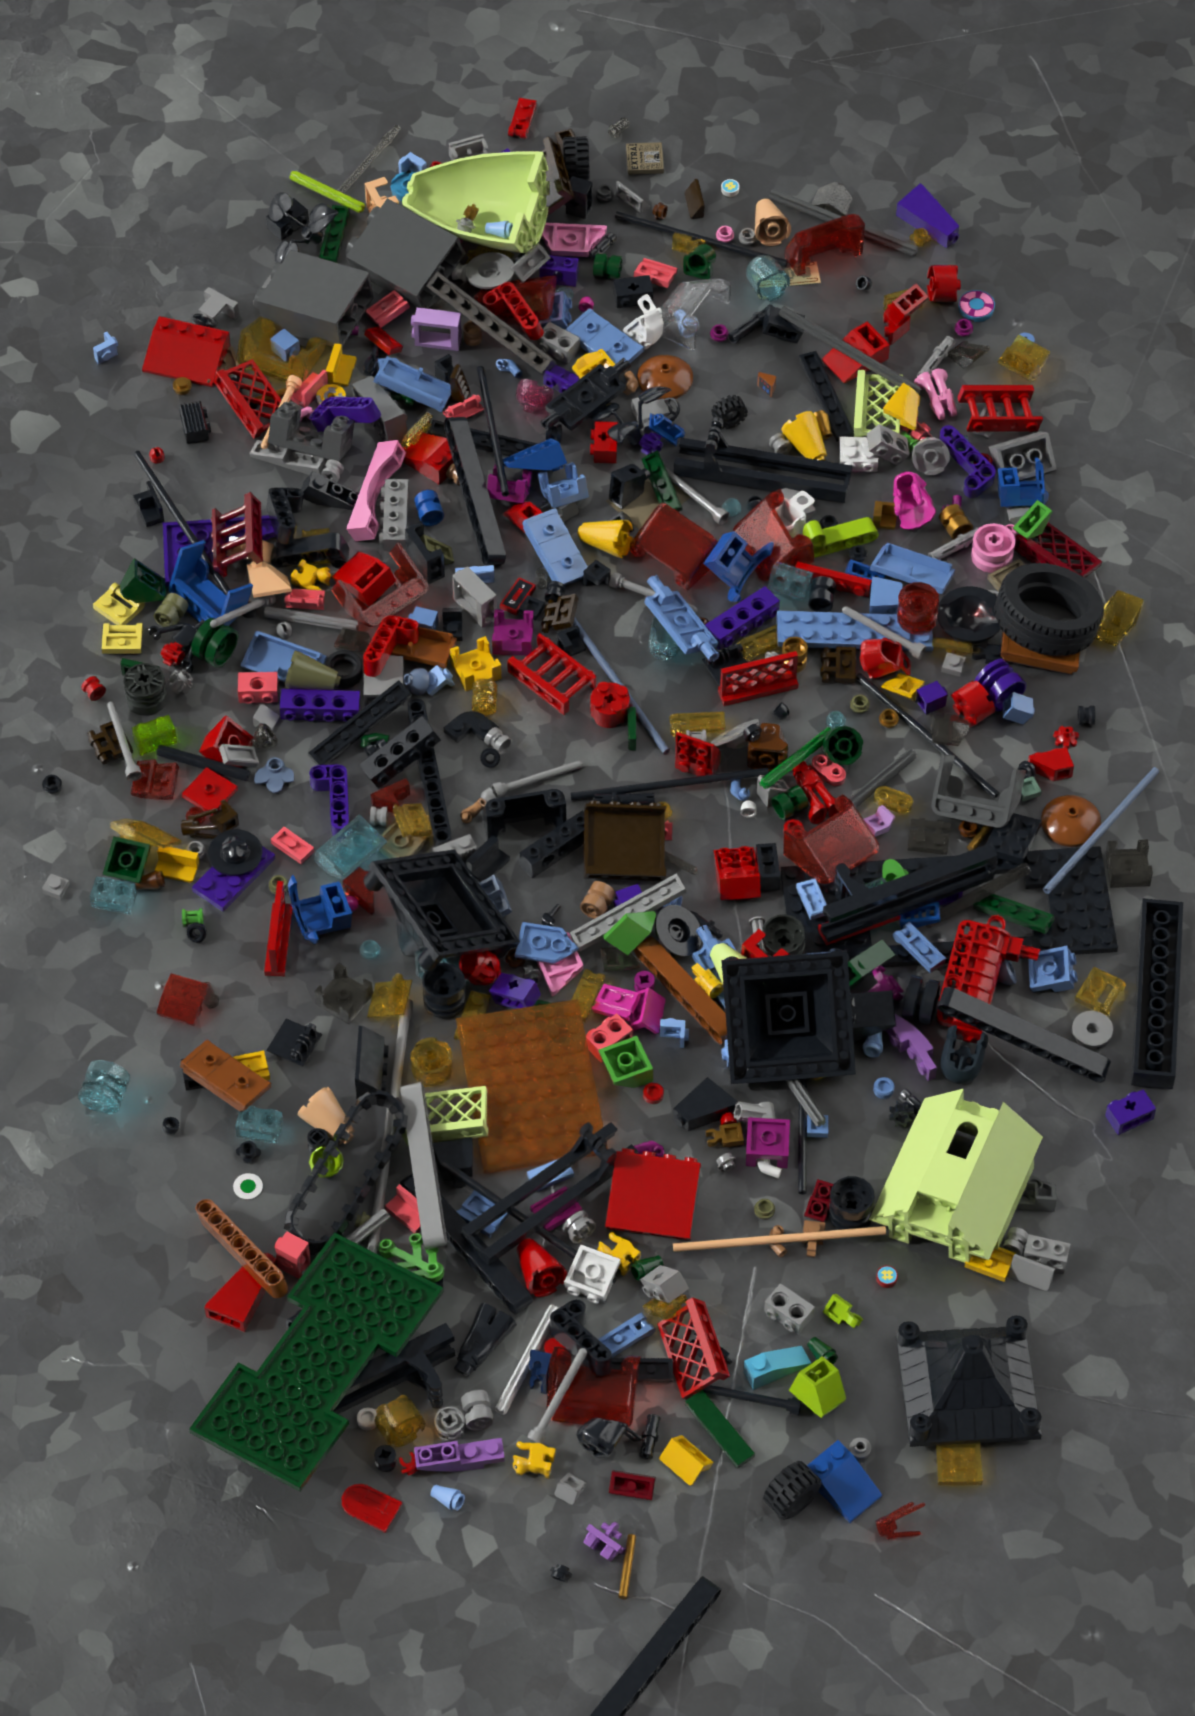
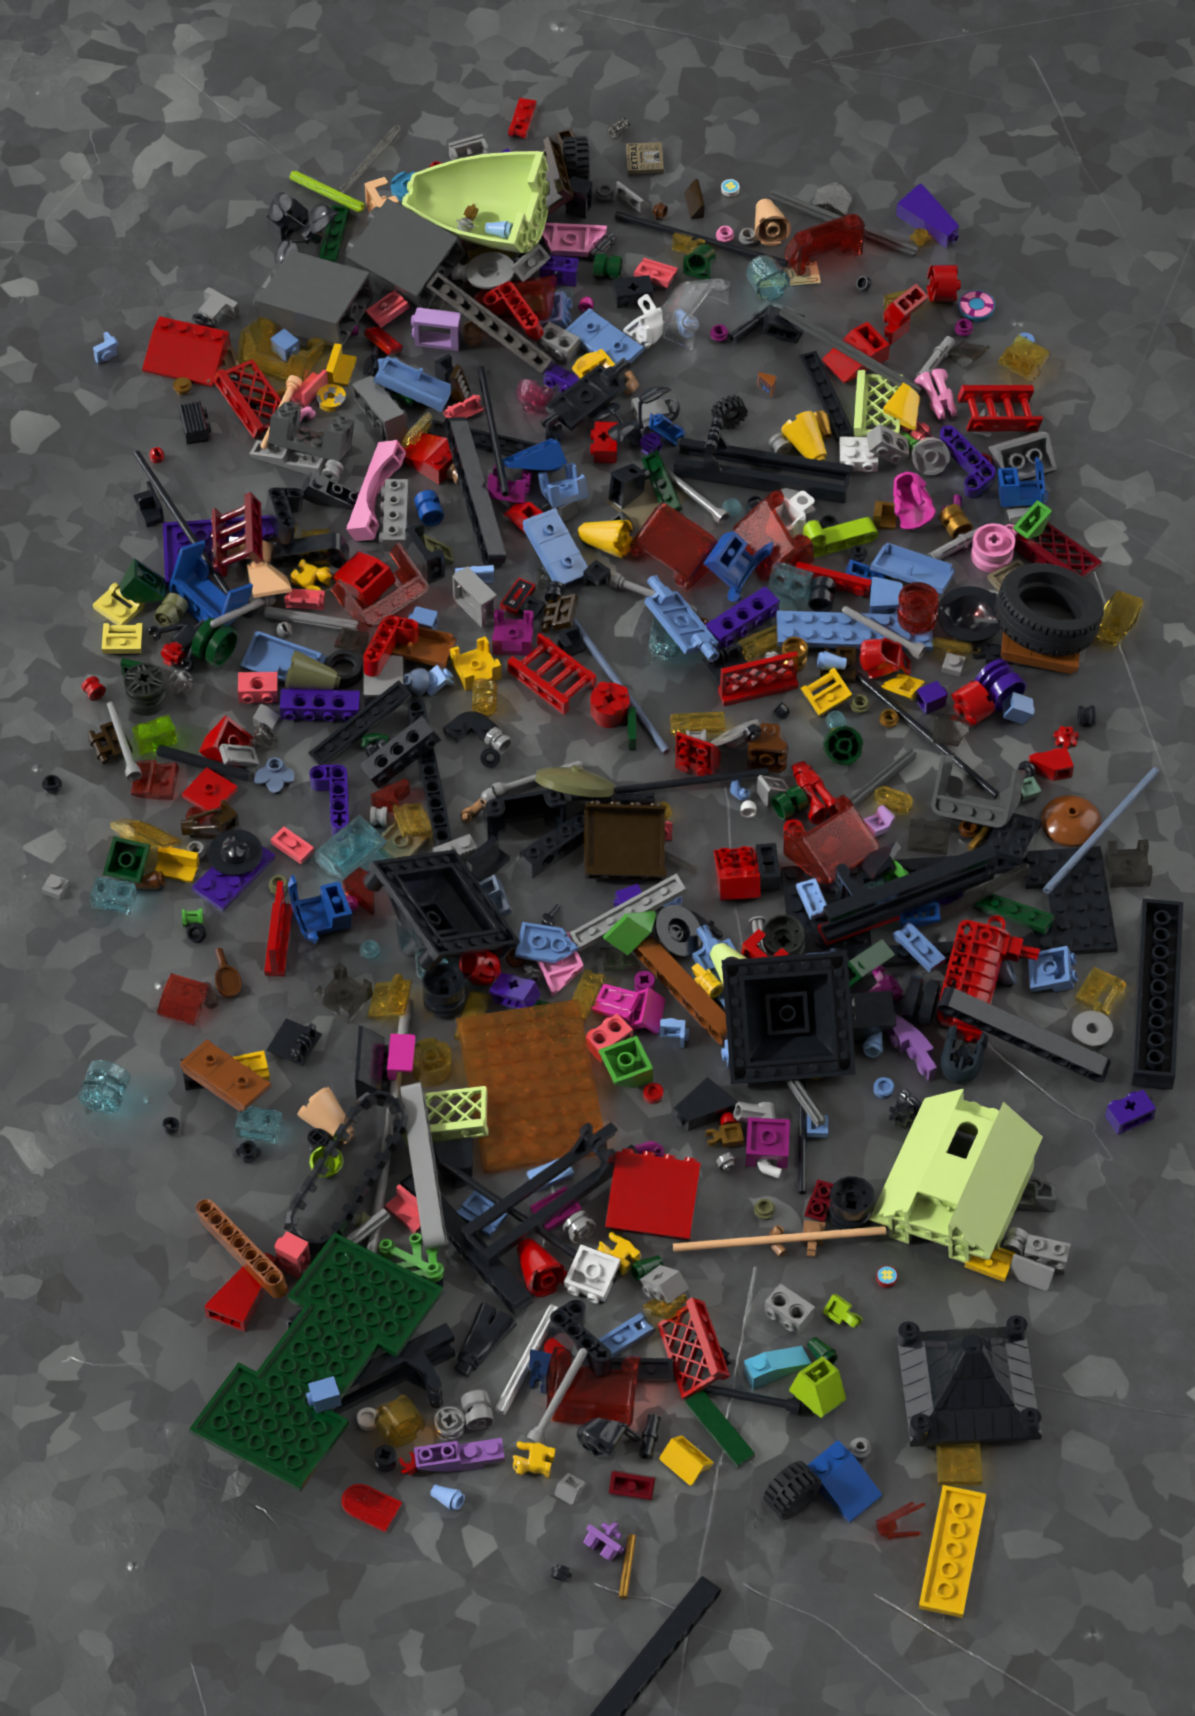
(227, 978): none -> reddish brown piece
(248, 1186): white sticker -> none
(323, 1394): none -> medium blue brick
(355, 408): dark purple beam -> none
(400, 1054): none -> dark pink panel
(412, 163): light blue bracket -> none
(453, 622): black slope -> none
(509, 366): medium blue arm -> none
(575, 781): none -> olive dish
(598, 898): medium nougat wheel -> none
(666, 372): dark orange dish -> none
(794, 760): green axle -> none
(826, 770): coral plate -> none
(827, 661): none -> light blue cone
(829, 697): none -> yellow plate
(880, 860): none -> black slope
(952, 1551): none -> yellow plate

